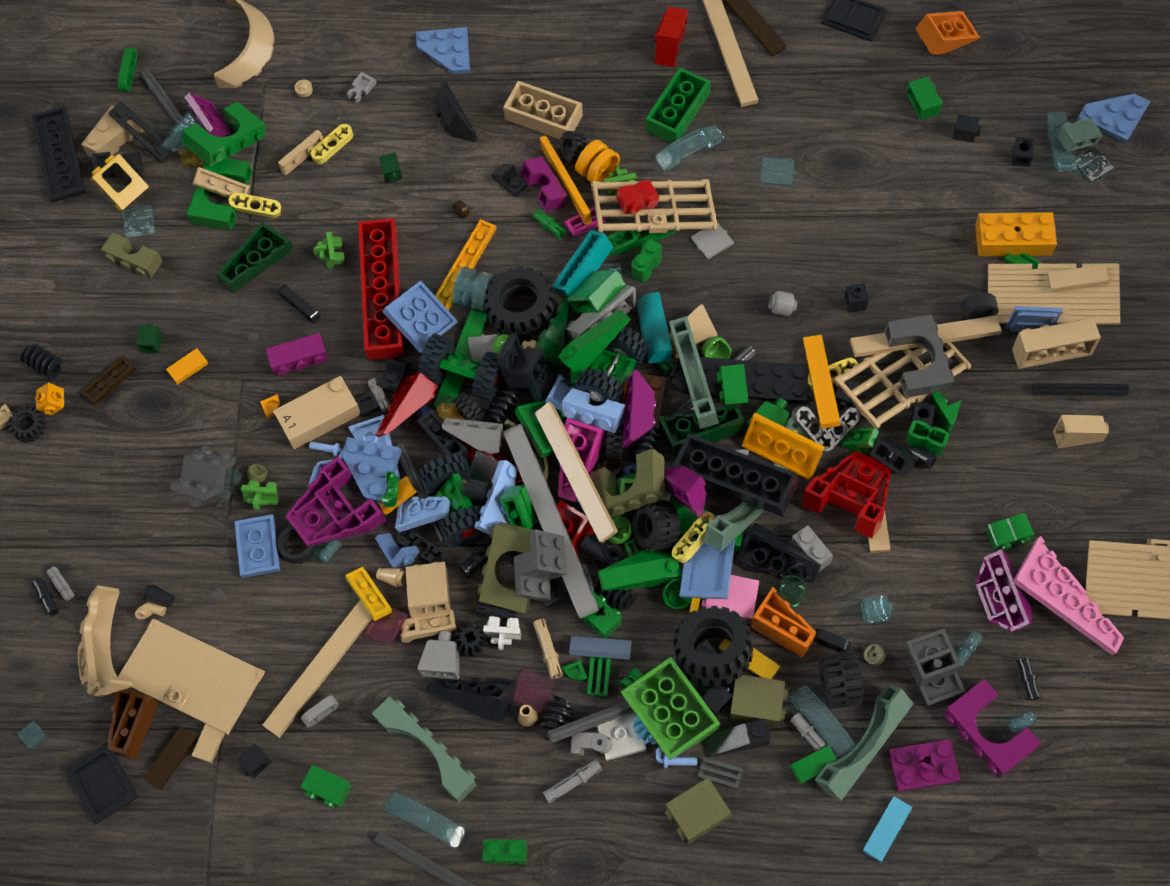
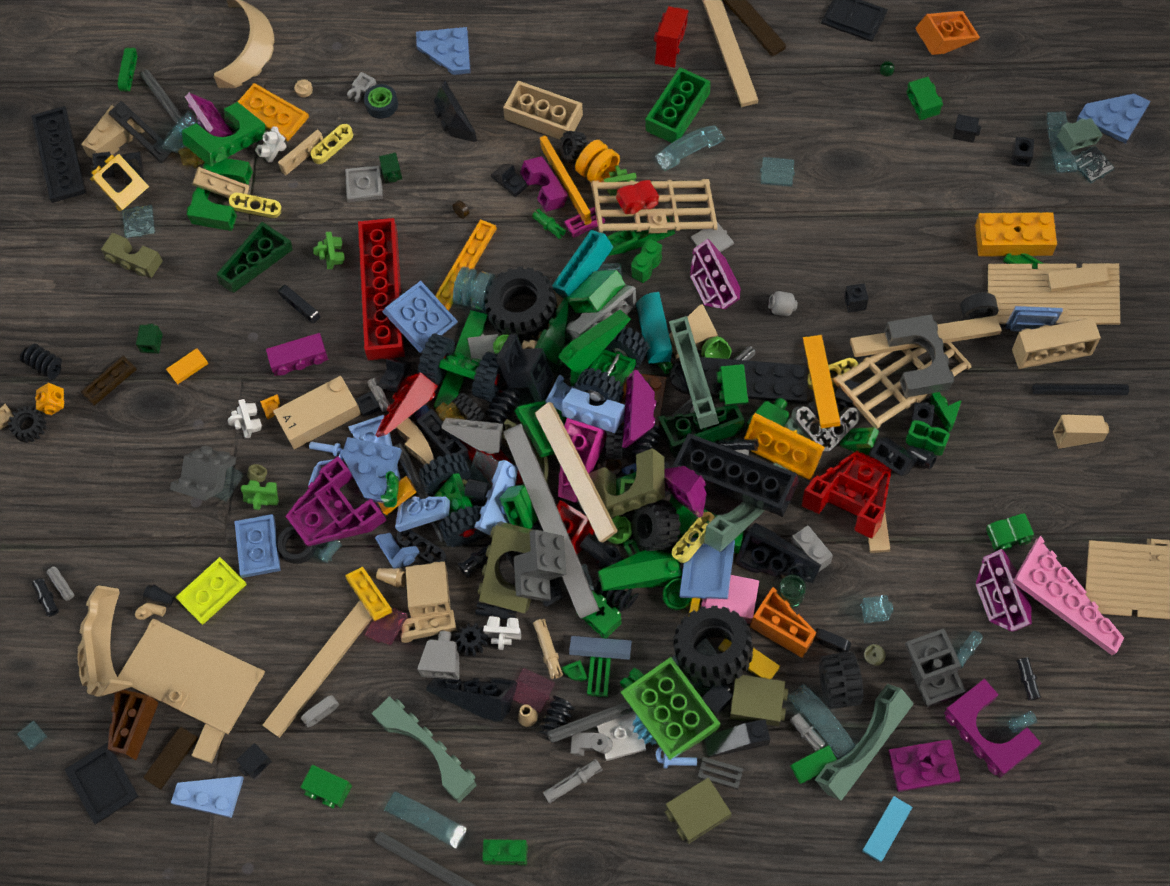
(210, 795): none -> light blue wing
(211, 590): none -> neon yellow tile
(244, 411): none -> white hips
(272, 144): none -> white hips
(273, 111): none -> light orange tile
(364, 183): none -> light grey tile
(381, 101): none -> wheel
(416, 442): none -> tan slope
(713, 277): none -> magenta wedge
(741, 444): none -> black pin
(887, 68): none -> dark green hinge

